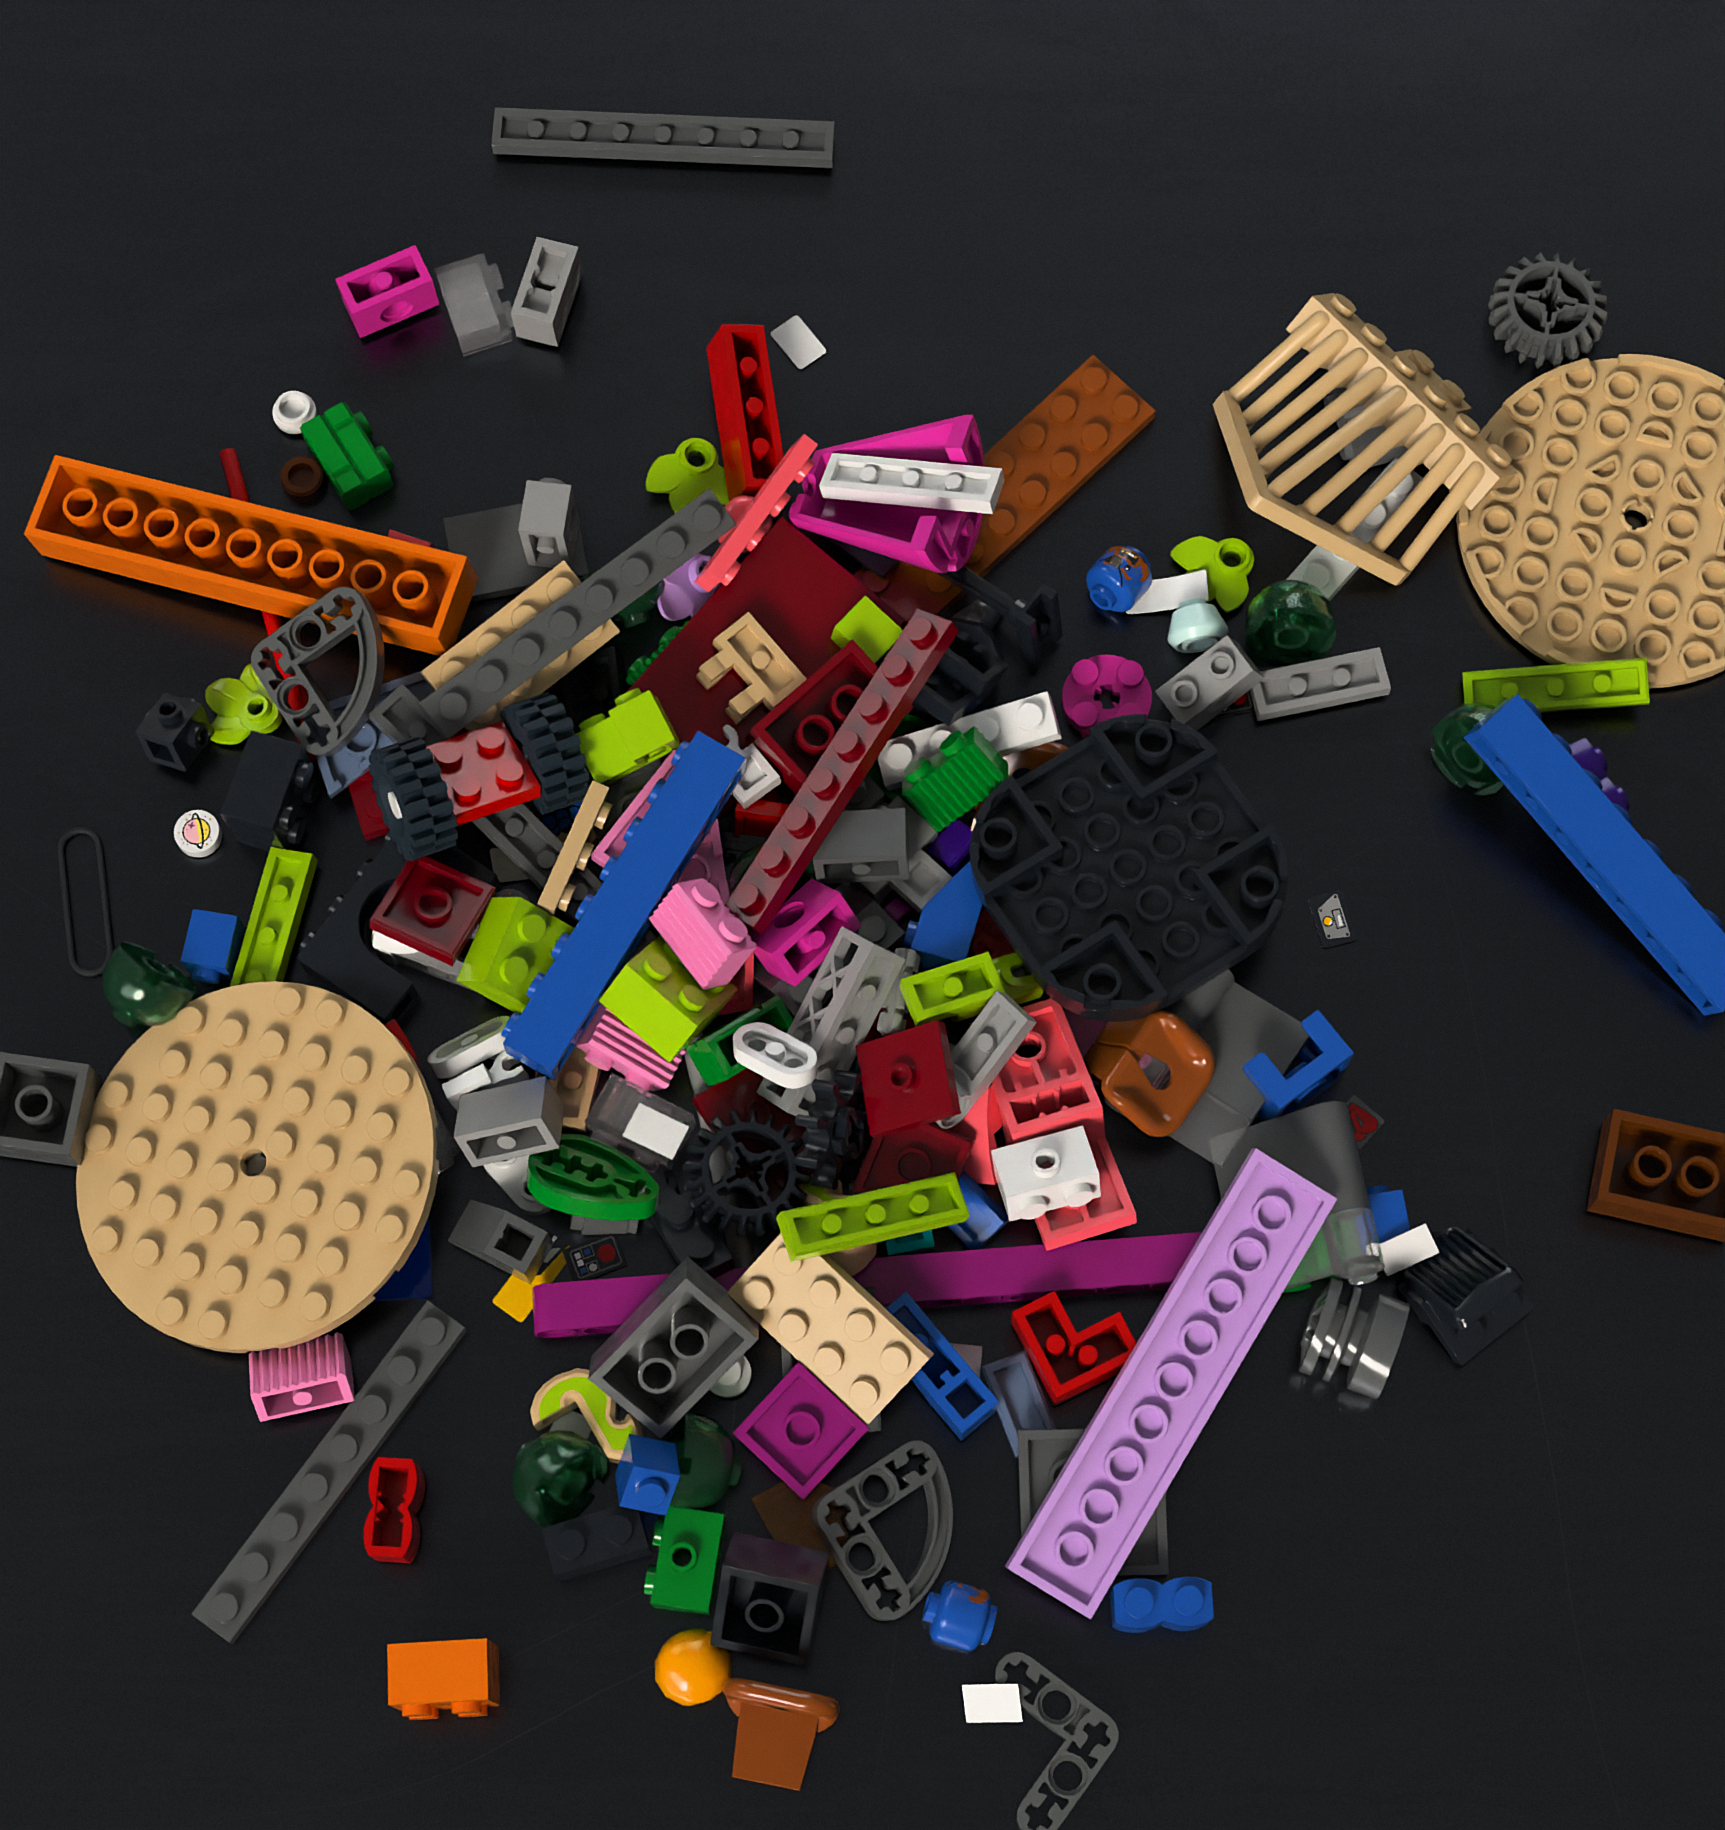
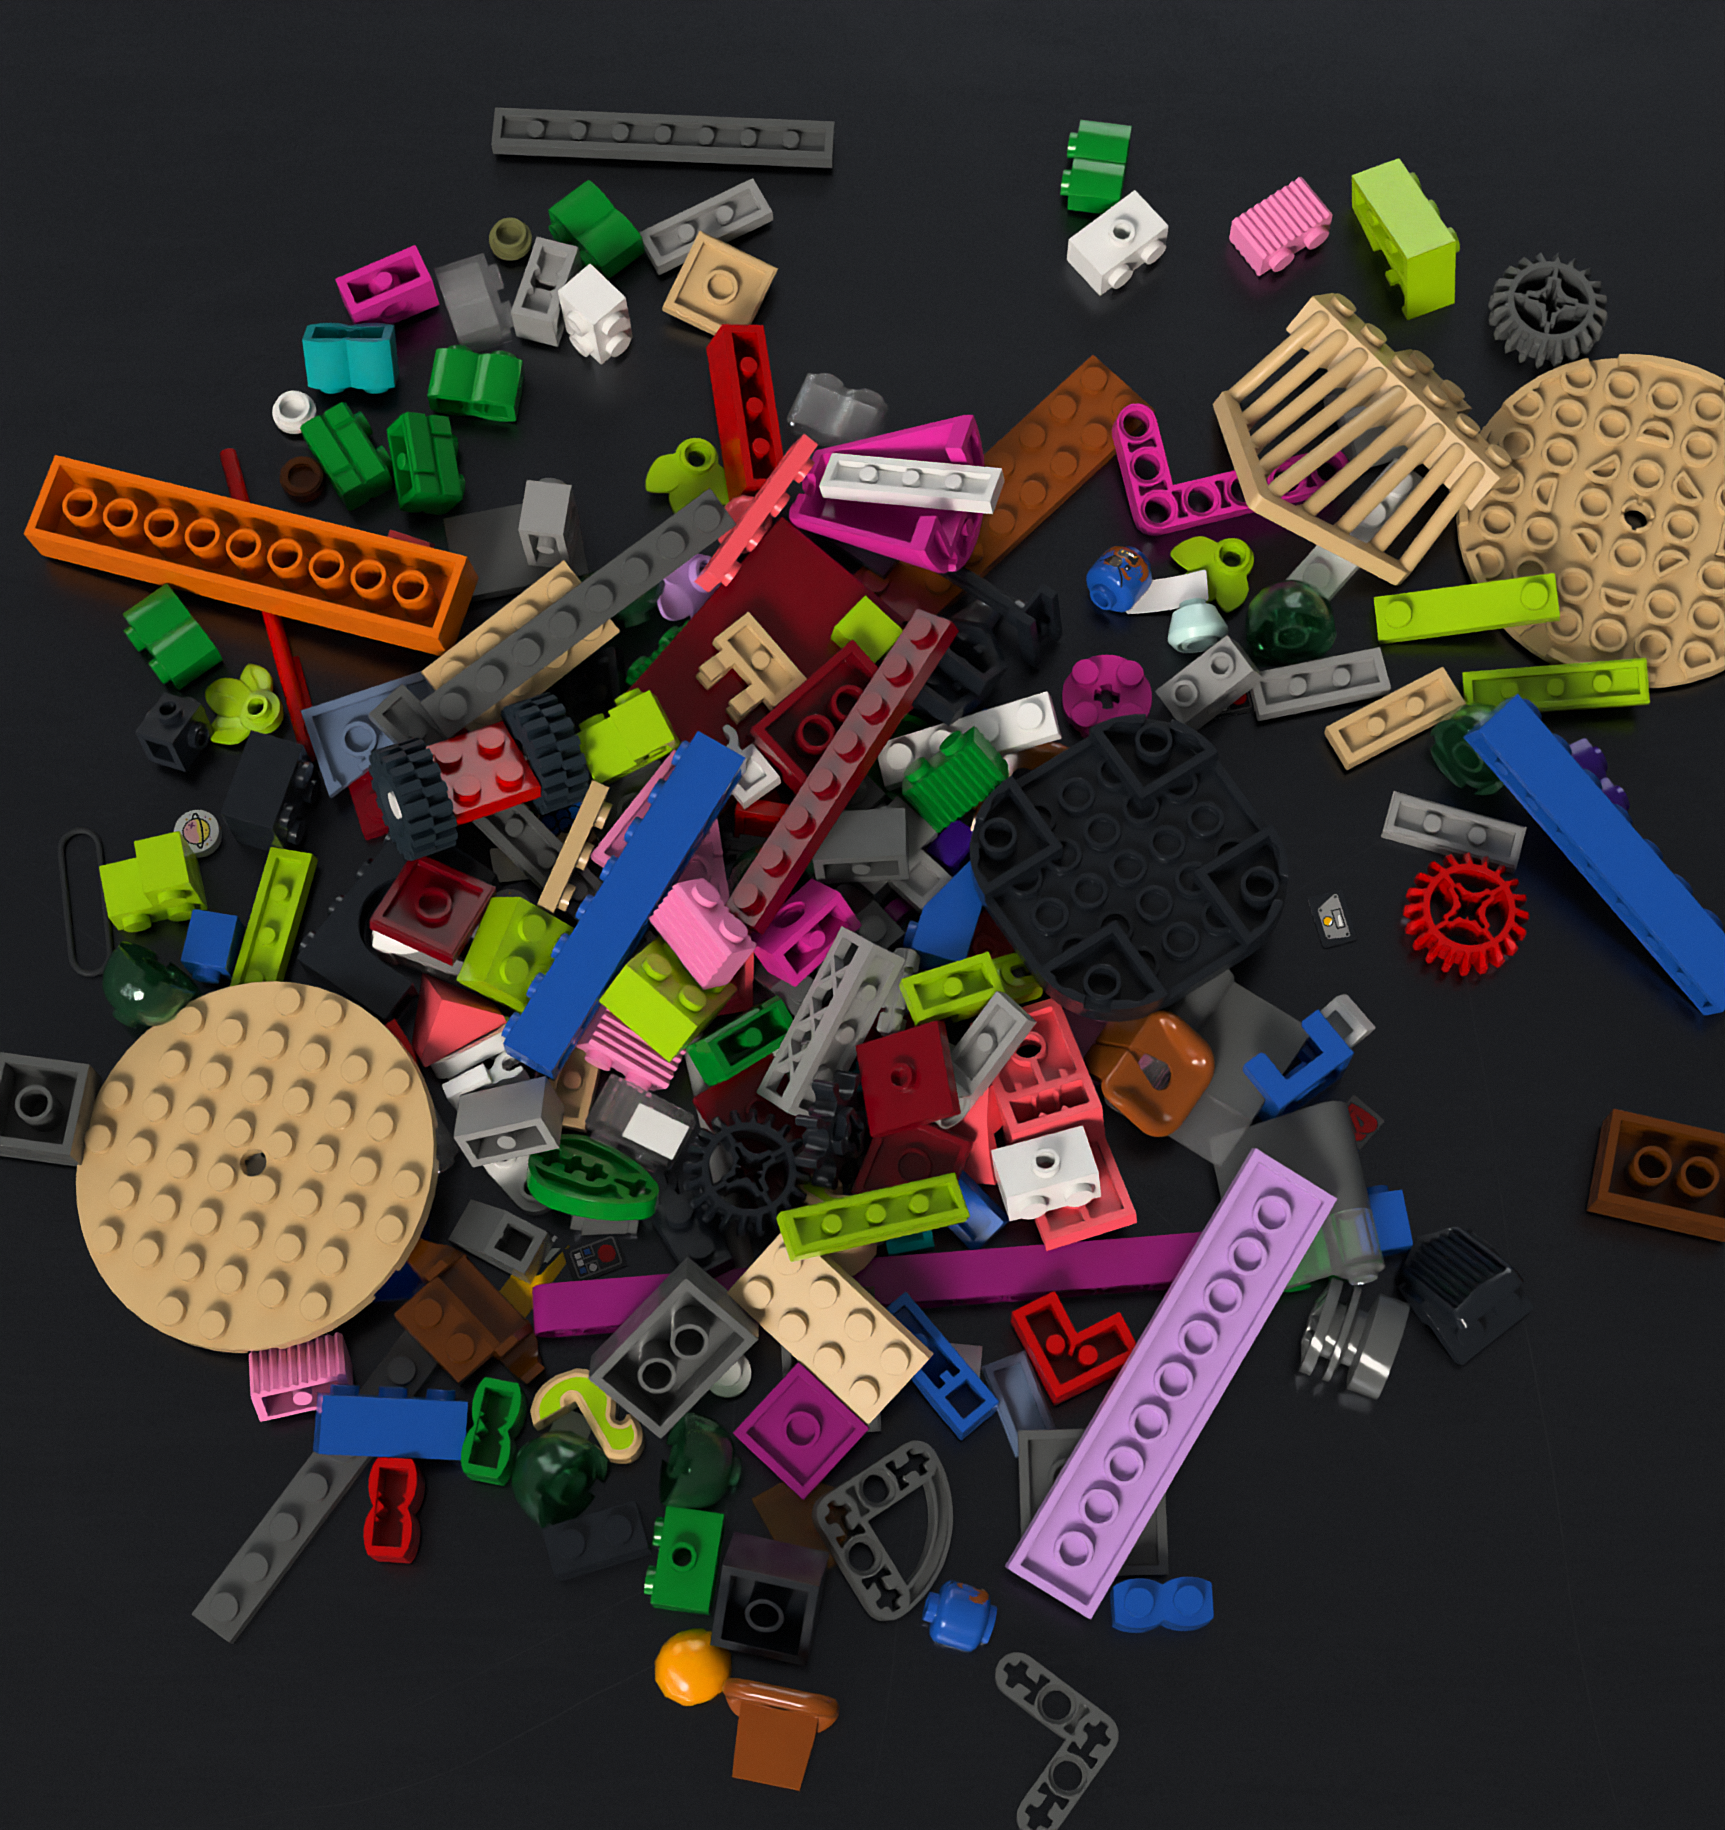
(155, 885): none -> lime brick
(172, 637): none -> green brick
(297, 656): dark grey beam -> none
(351, 356): none -> teal brick
(390, 1423): none -> blue brick
(425, 463): none -> green brick
(443, 1676): orange brick -> none
(450, 1019): none -> coral slope
(465, 1317): none -> reddish brown plate
(476, 384): none -> green brick
(498, 1418): none -> green brick
(510, 239): none -> olive plate
(595, 315): none -> white brick
(598, 229): none -> green brick
(647, 1474): blue brick -> none
(718, 285): none -> tan tile
(721, 217): none -> light grey plate
(775, 1055): white plate -> none
(798, 342): white sticker -> none
(835, 414): none -> clear brick
(992, 1703): white sticker -> none
(1098, 166): none -> green brick
(1118, 243): none -> white brick
(1175, 497): none -> dark pink beam
(1281, 227): none -> bright pink brick
(1347, 1020): none -> white slope
(1393, 718): none -> tan plate
(1408, 1249): white sticker -> none
(1410, 235): none -> lime wedge
(1448, 881): none -> red gear
(1452, 831): none -> light grey tile
(1467, 608): none -> lime plate

